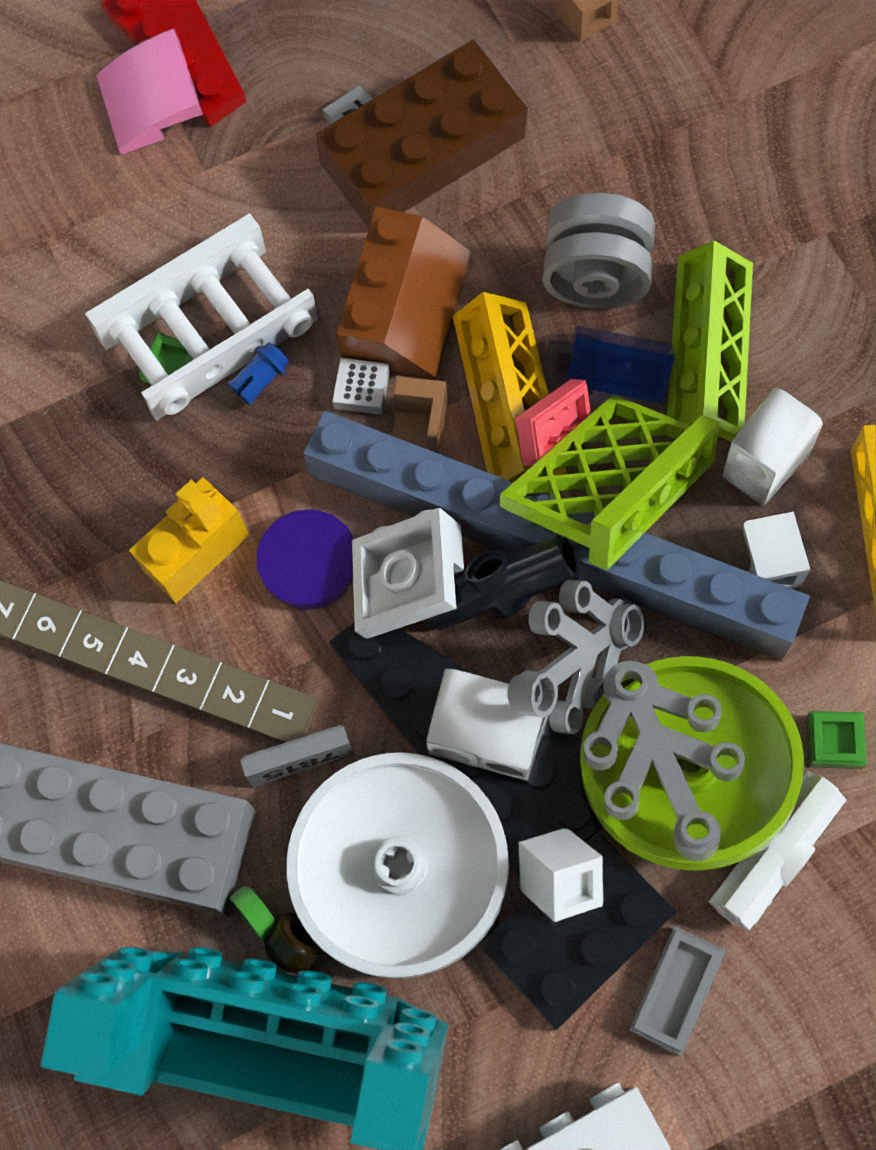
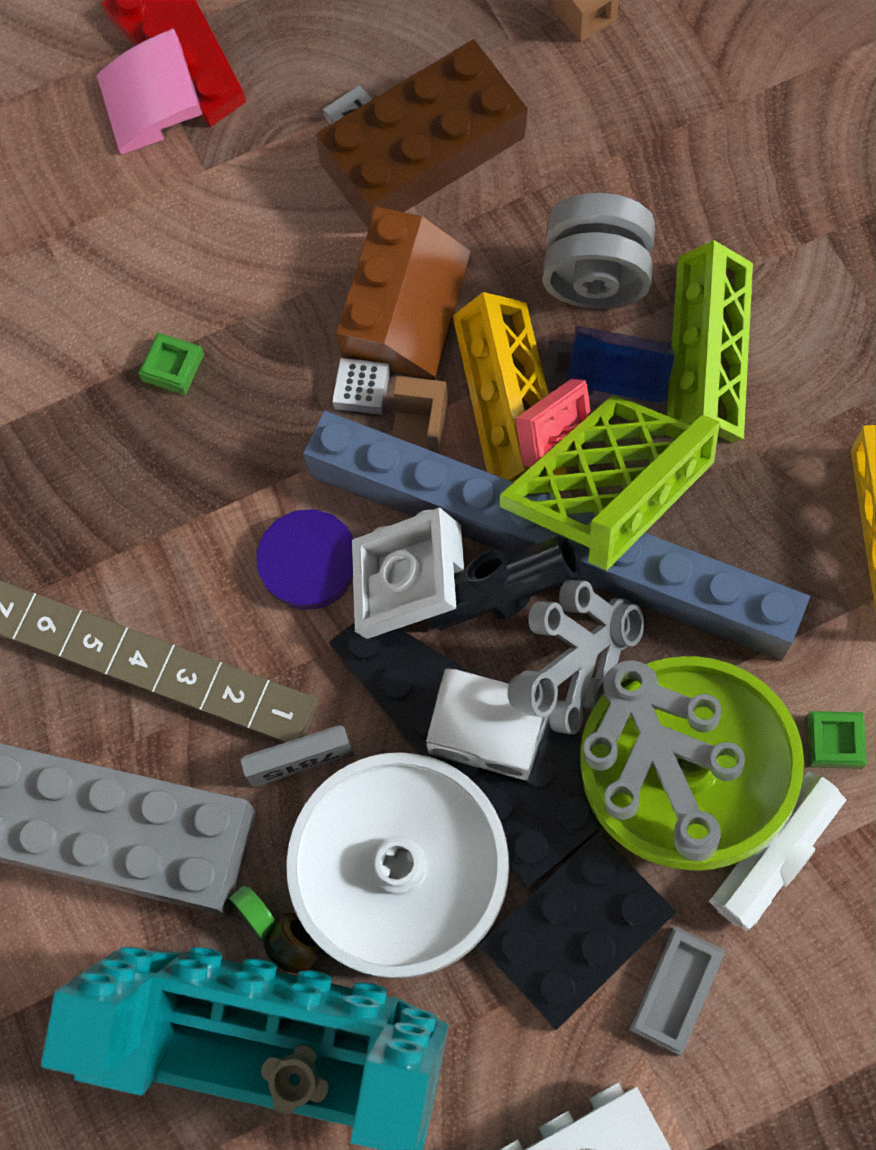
(177, 282): white fence -> none
(190, 539): yellow hinge -> none
(259, 373): blue pin -> none
(289, 1095): none -> dark tan plate
(561, 874): white panel -> none
(771, 446): white piece -> none
(776, 549): white panel -> none

